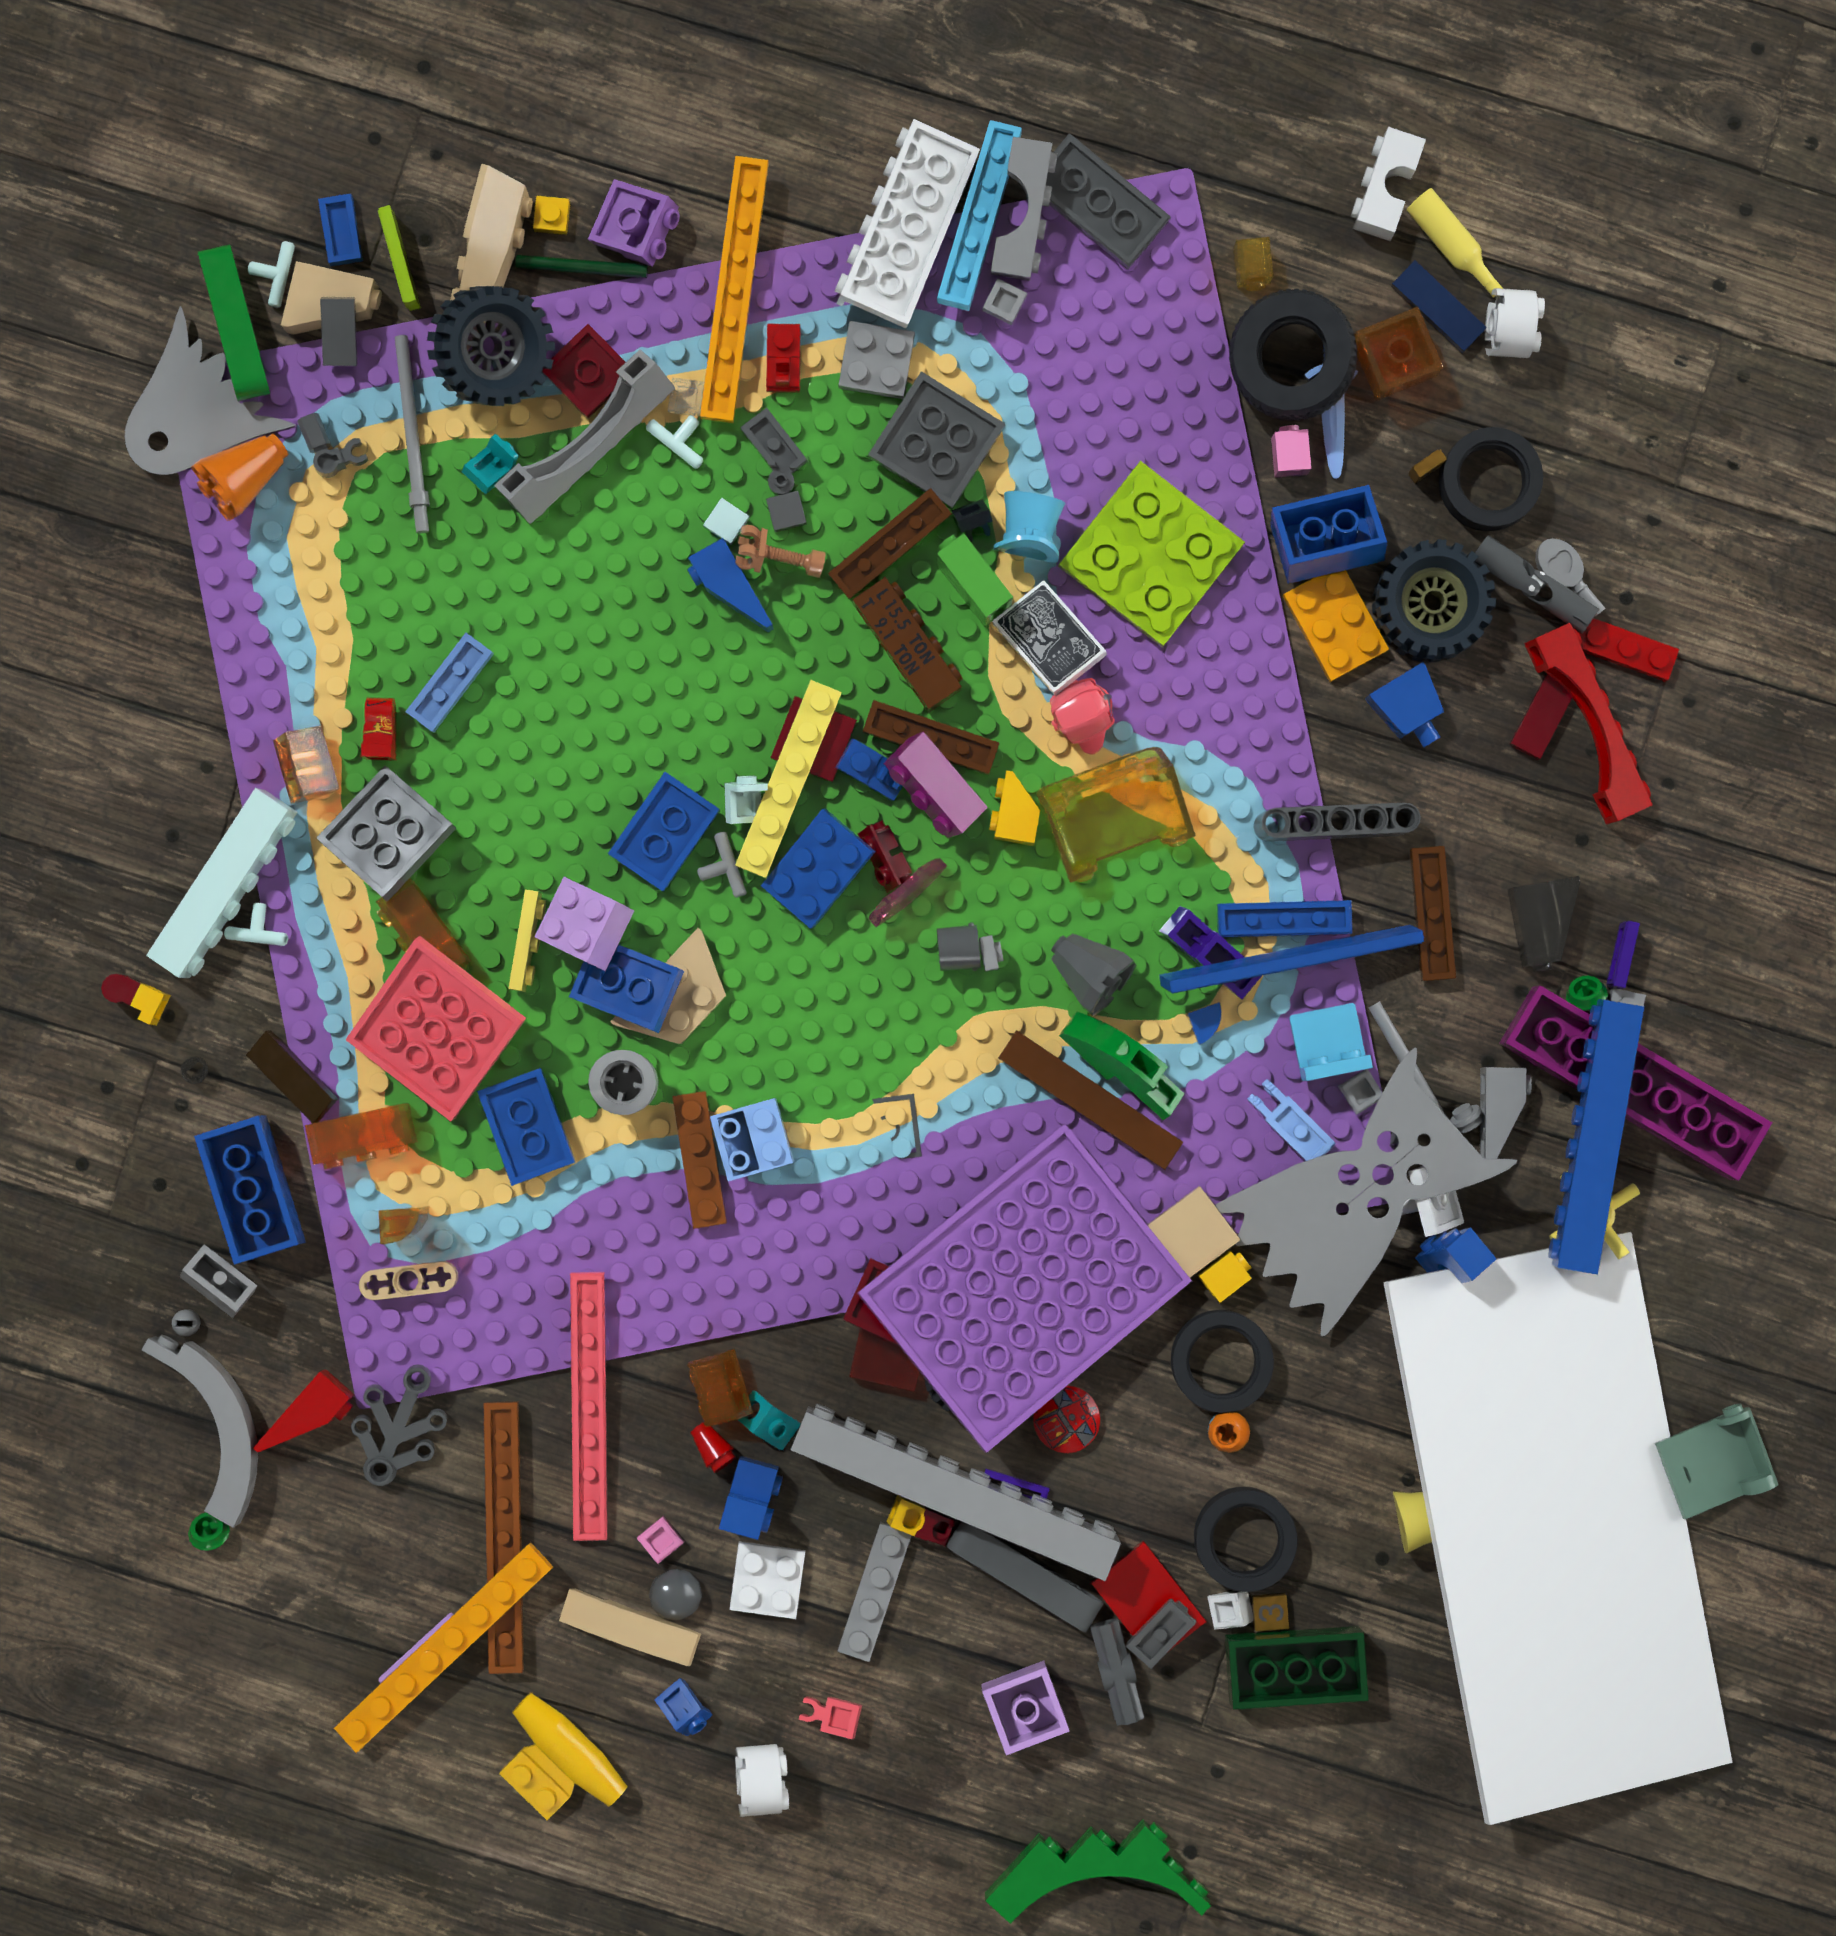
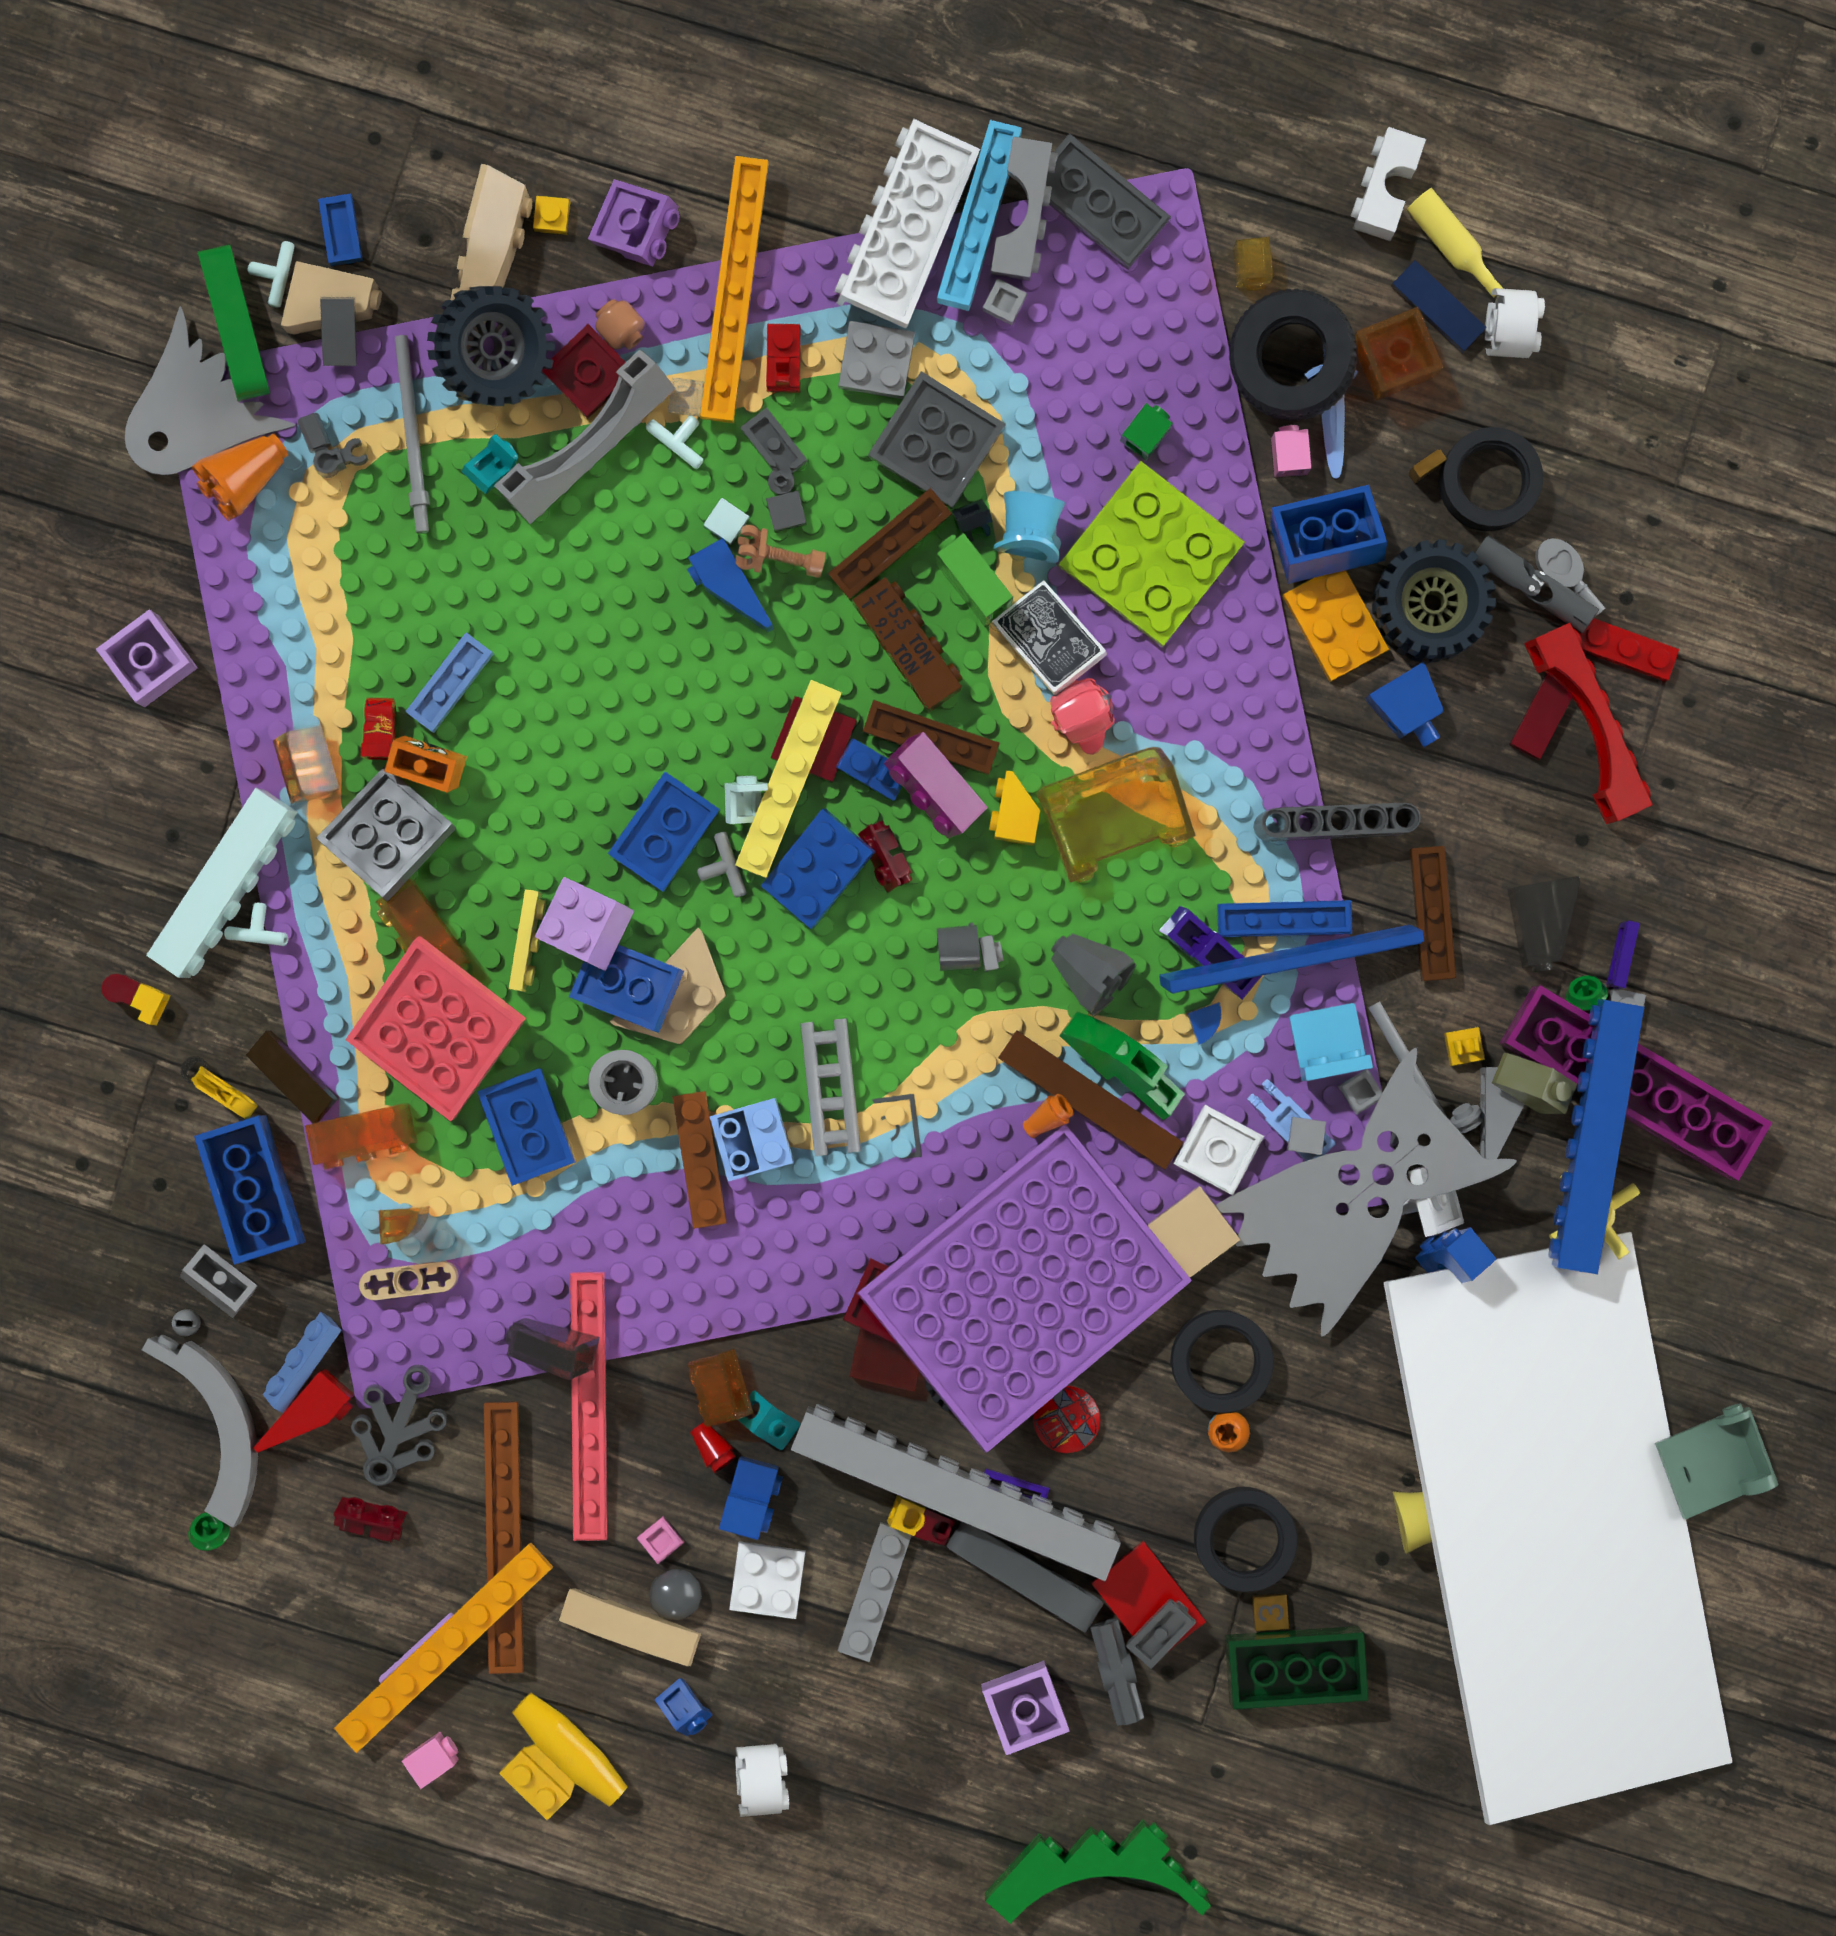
(146, 658): none -> lavender brick
(224, 1093): none -> yellow piece
(301, 1362): none -> medium blue plate
(354, 1514): none -> dark red hinge
(398, 258): lime tile -> none
(425, 763): none -> orange brick
(431, 1759): none -> bright pink brick
(552, 1348): none -> clear smoke slope
(582, 266): dark green bar -> none
(619, 324): none -> nougat head
(818, 1104): none -> light grey bar
(837, 1717): coral plate -> none
(907, 892): tile -> none
(1049, 1115): none -> orange cone
(1147, 430): none -> green brick
(1218, 1149): none -> white tile
(1225, 1275): yellow brick -> none
(1230, 1609): white slope -> none
(1306, 1135): none -> light grey tile
(1464, 1046): none -> yellow tile
(1534, 1084): none -> olive slope

